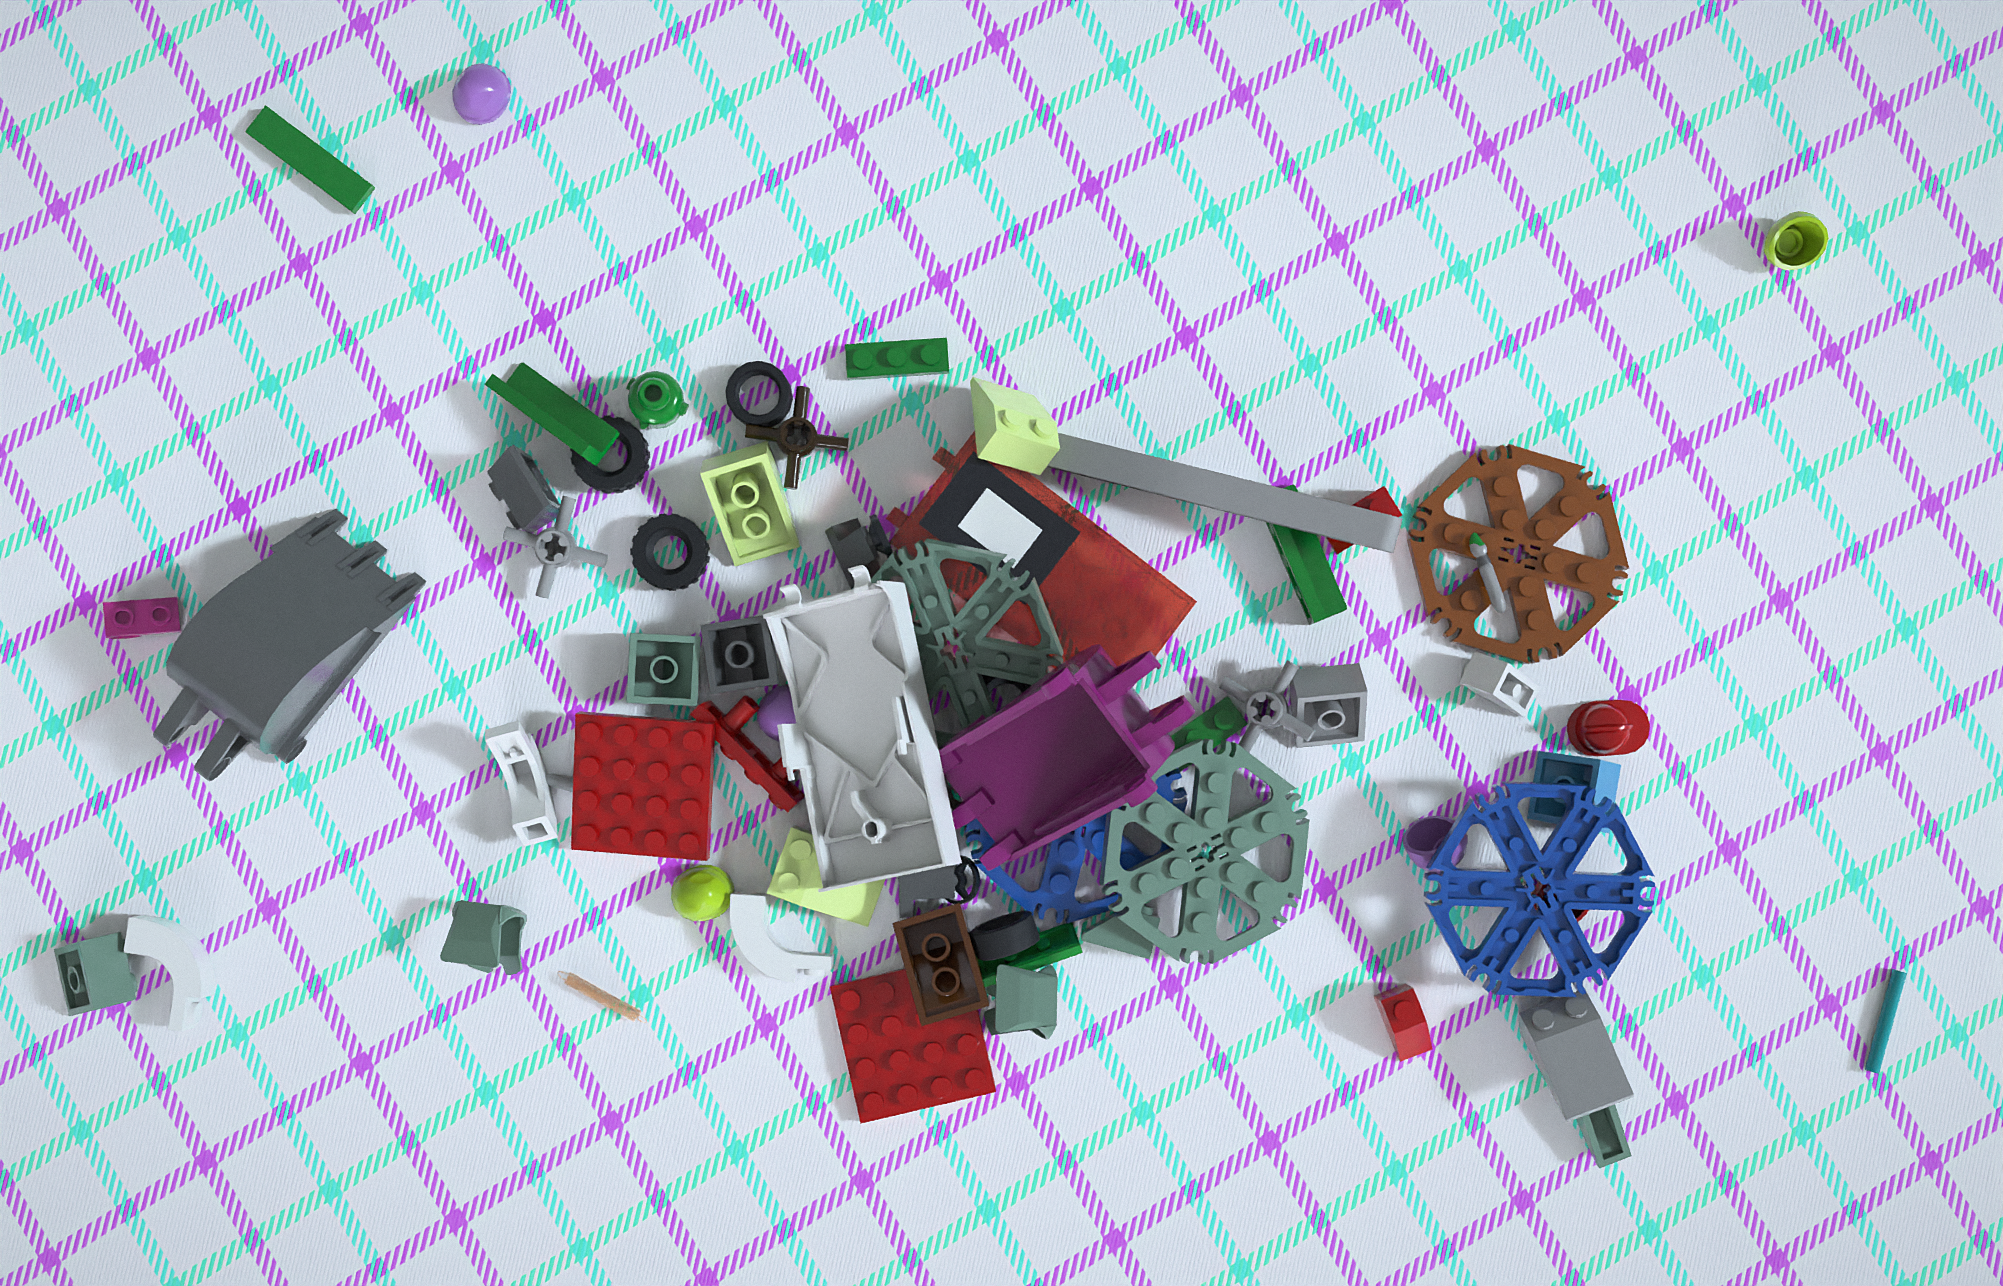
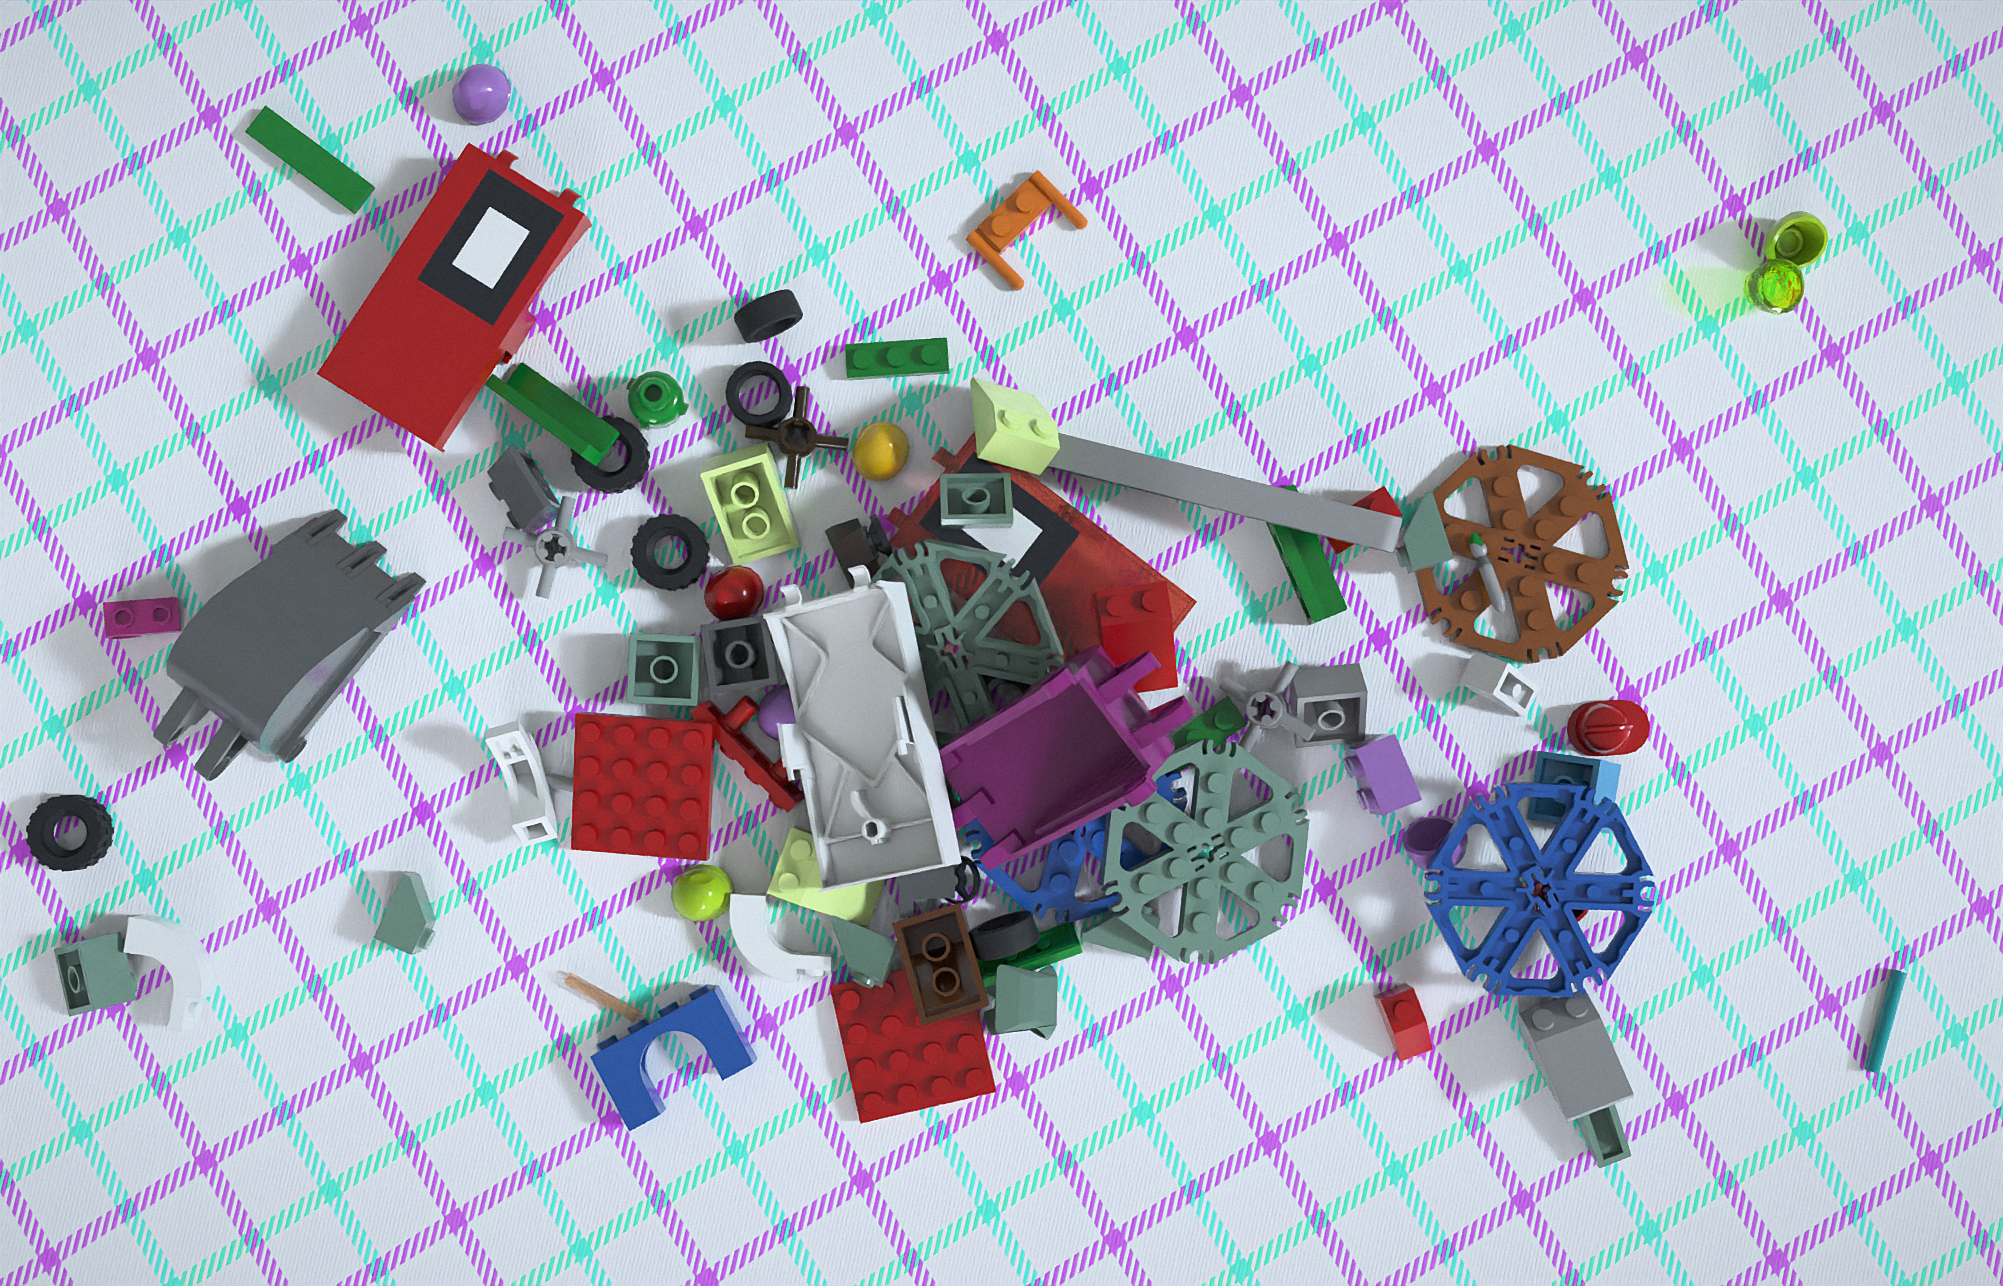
(42, 826): none -> black tyre
(408, 917): none -> sand green slope
(455, 295): none -> red piece
(485, 936): sand green piece -> none
(624, 1060): none -> blue arch
(734, 593): none -> red hat
(768, 316): none -> black tyre
(866, 952): none -> sand green slope
(880, 451): none -> yellow hat
(976, 501): none -> sand green slope
(1014, 218): none -> orange plate
(1138, 621): none -> red slope
(1381, 775): none -> medium lavender brick
(1423, 538): none -> sand green slope
(1774, 286): none -> clear neon green hat

